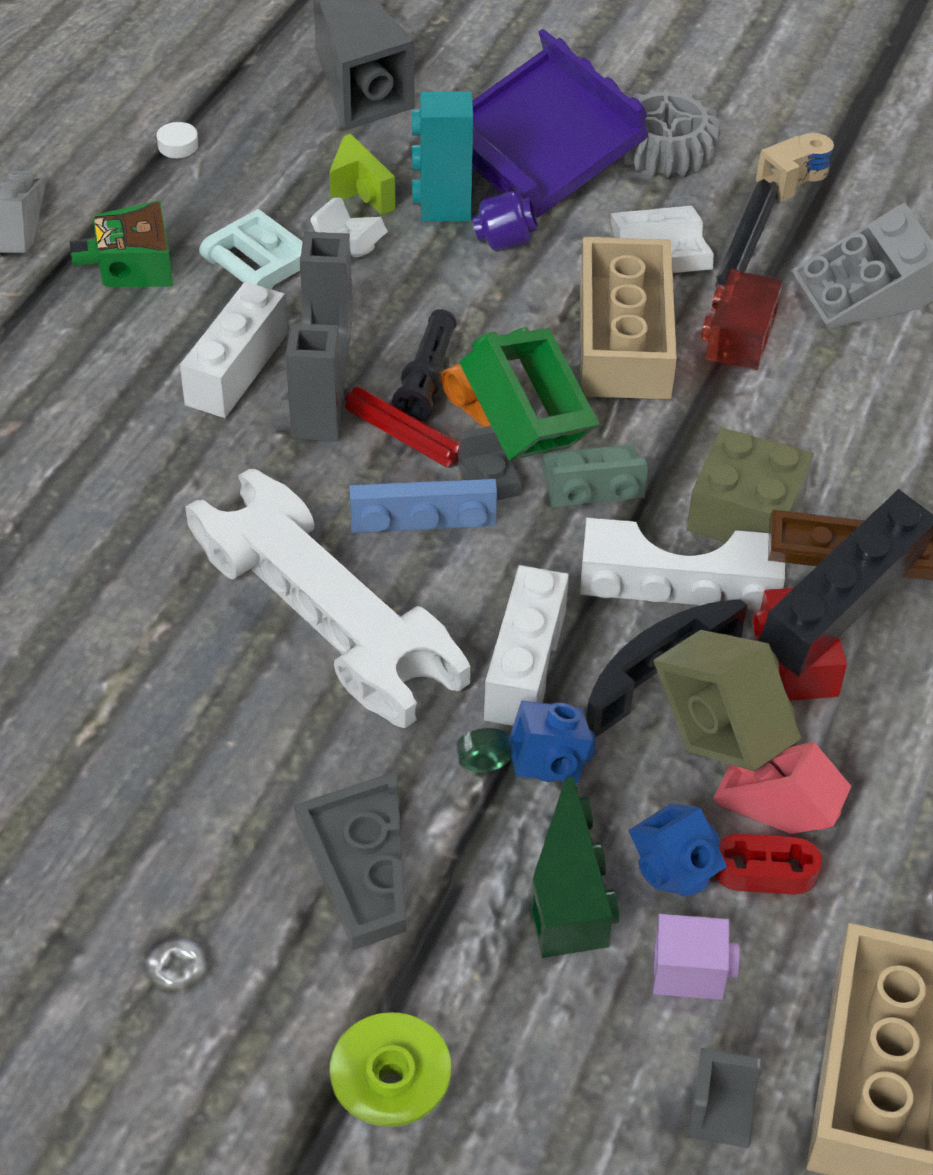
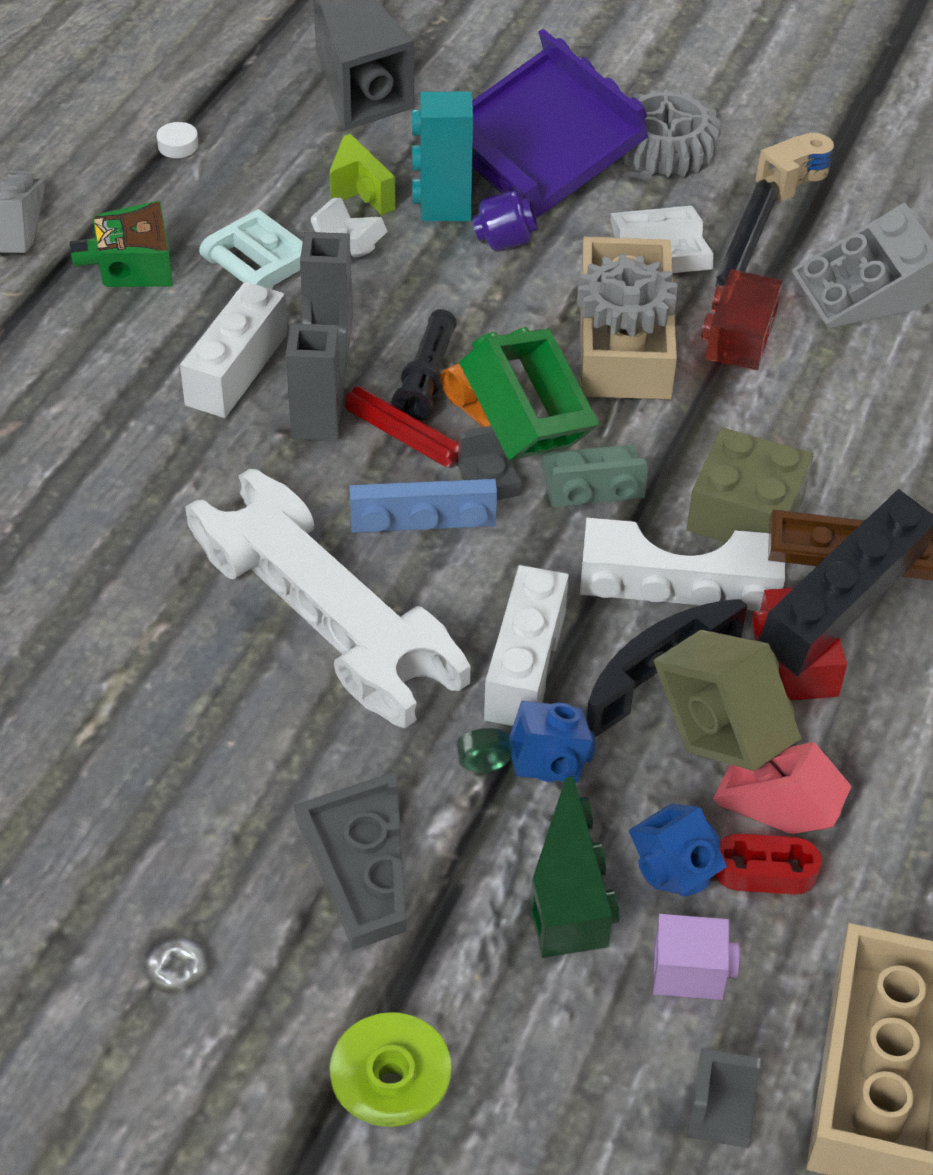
(627, 295): none -> light grey gear

